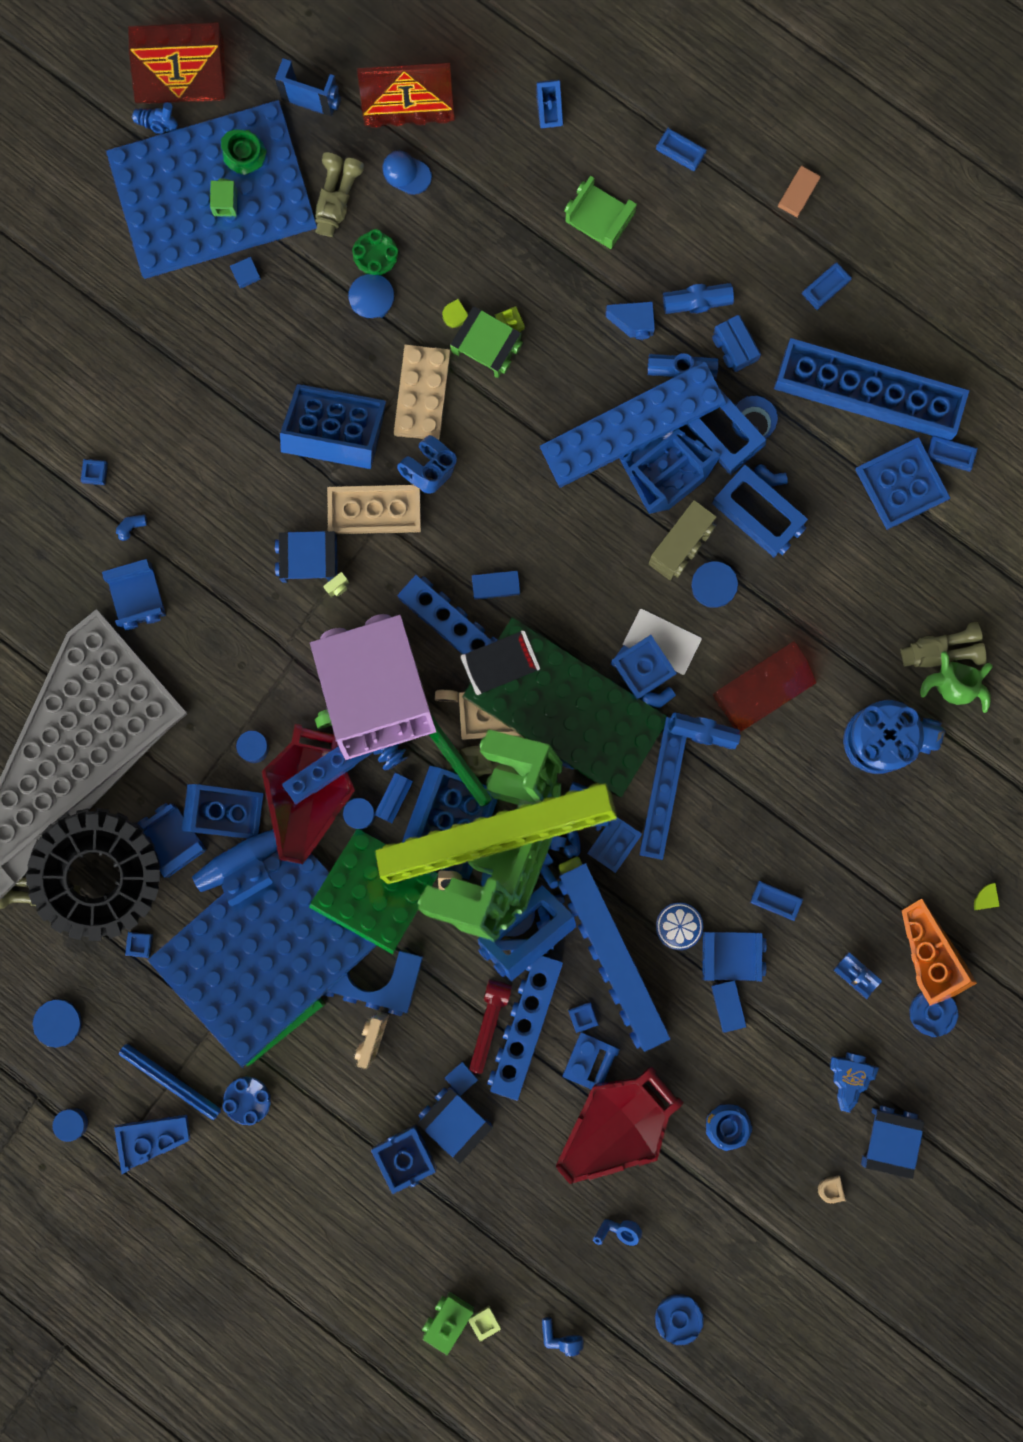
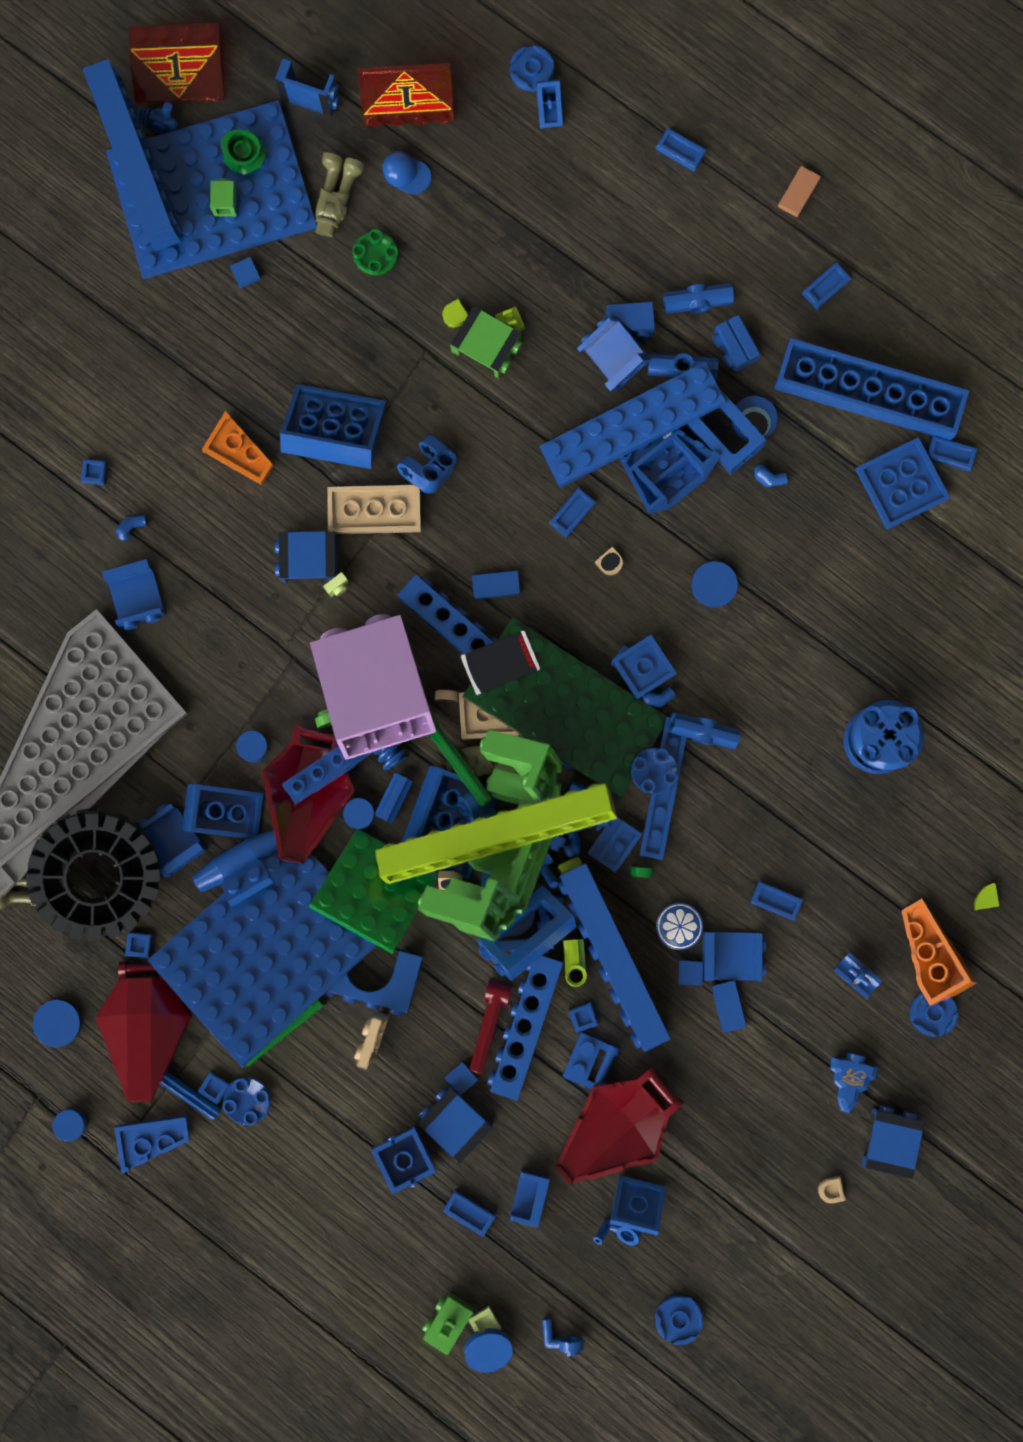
(133, 155): none -> blue brick
(141, 1030): none -> dark red windscreen
(214, 1087): none -> blue tile
(235, 449): none -> orange wing
(371, 296): blue dish -> none
(422, 392): tan plate -> none
(469, 1213): none -> blue tile
(470, 807): none -> blue plate
(488, 1350): none -> blue tile
(529, 1198): none -> blue panel
(531, 66): none -> blue tile
(572, 512): none -> blue tile
(574, 959): none -> lime piece
(599, 214): bright green panel -> none
(610, 562): none -> tile
(614, 352): none -> panel
(638, 1205): none -> blue plate
(641, 871): none -> green tile
(654, 771): none -> blue dish
(674, 641): white sticker -> none
(683, 541): olive brick -> none
(690, 973): none -> blue tile
(728, 1127): blue hat -> none
(749, 524): blue piece -> none
(765, 687): clear red slope -> none
(928, 650): olive piece -> none
(933, 735): blue head -> none
(959, 683): bright green piece -> none

